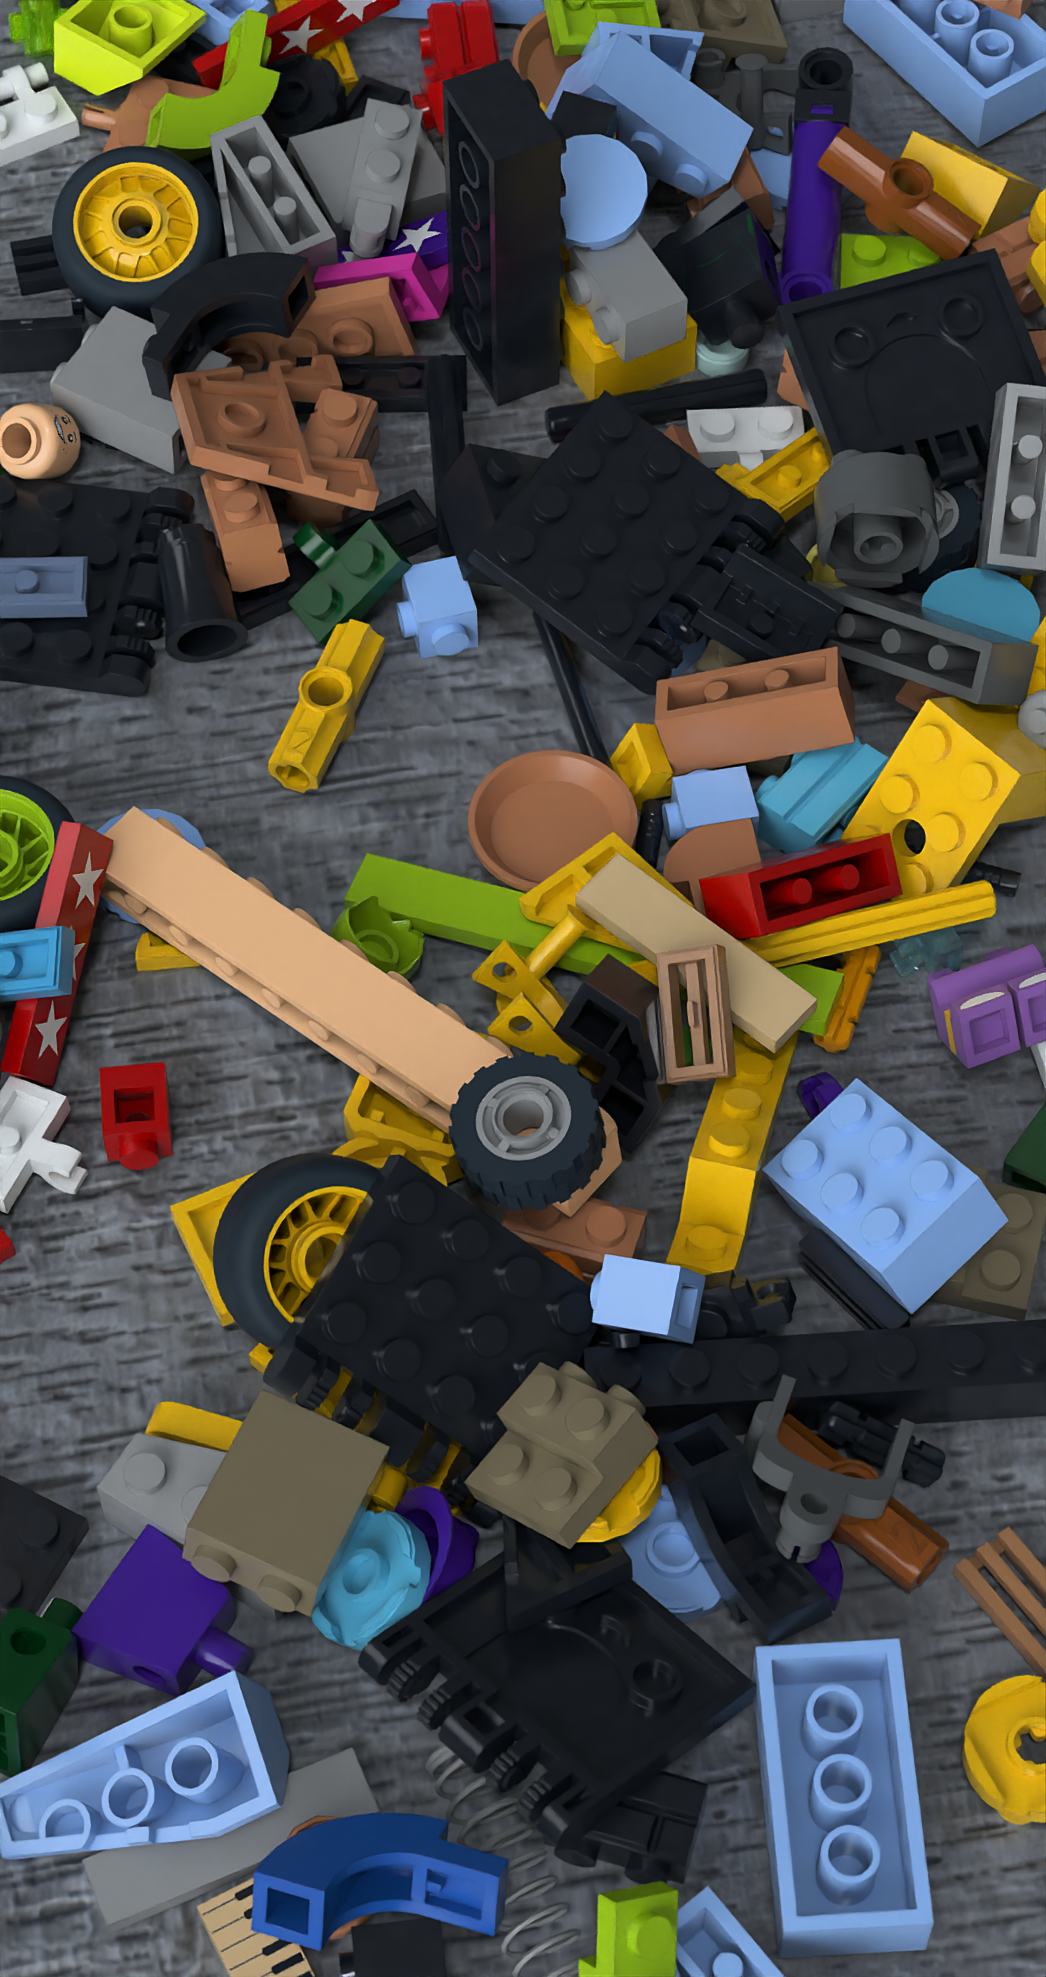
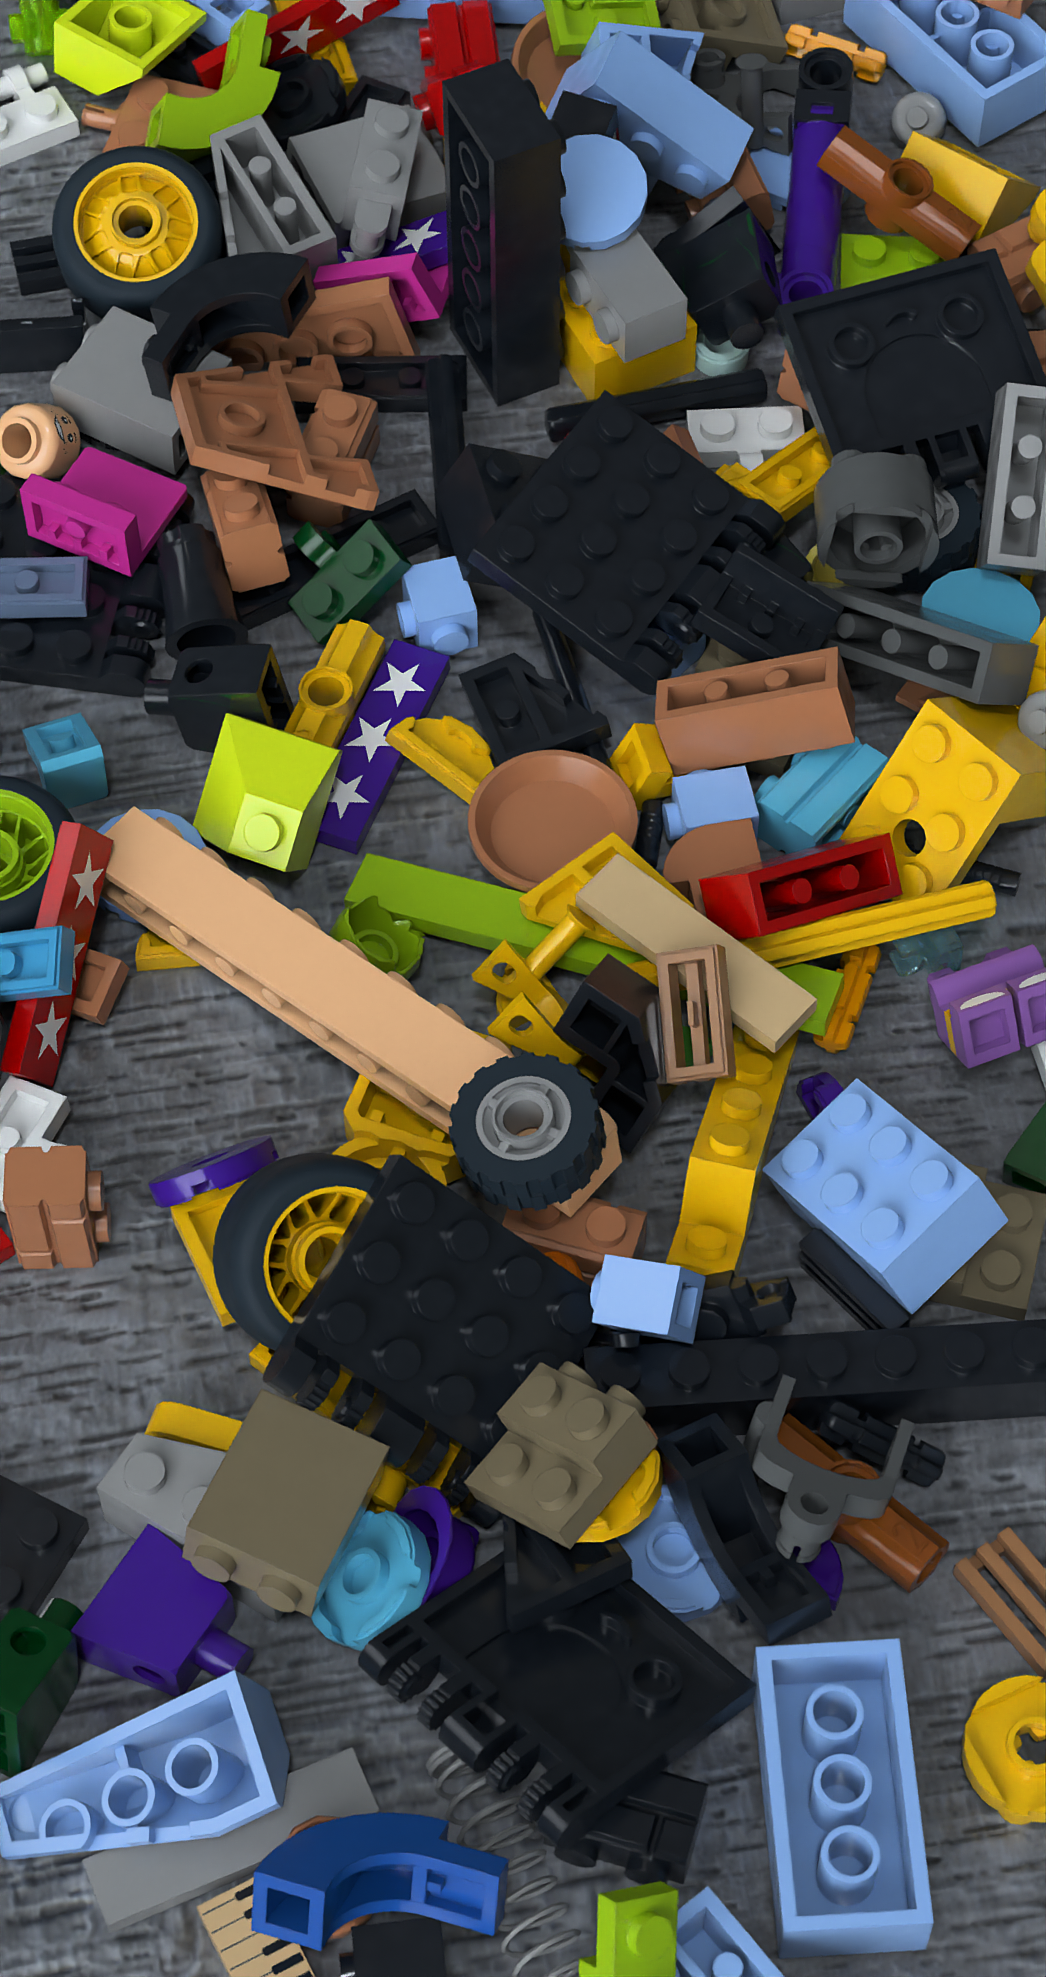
(55, 1207): none -> nougat brick
(68, 760): none -> medium azure slope
(98, 986): none -> nougat plate
(102, 509): none -> dark pink bracket
(136, 1114): red brick -> none
(213, 1171): none -> dark purple tile
(220, 682): none -> black torso
(266, 793): none -> neon yellow slope
(368, 764): none -> dark purple tile
(445, 750): none -> yellow tile
(527, 712): none -> black wing
(868, 63): none -> light orange axle
(918, 113): none -> light grey piece

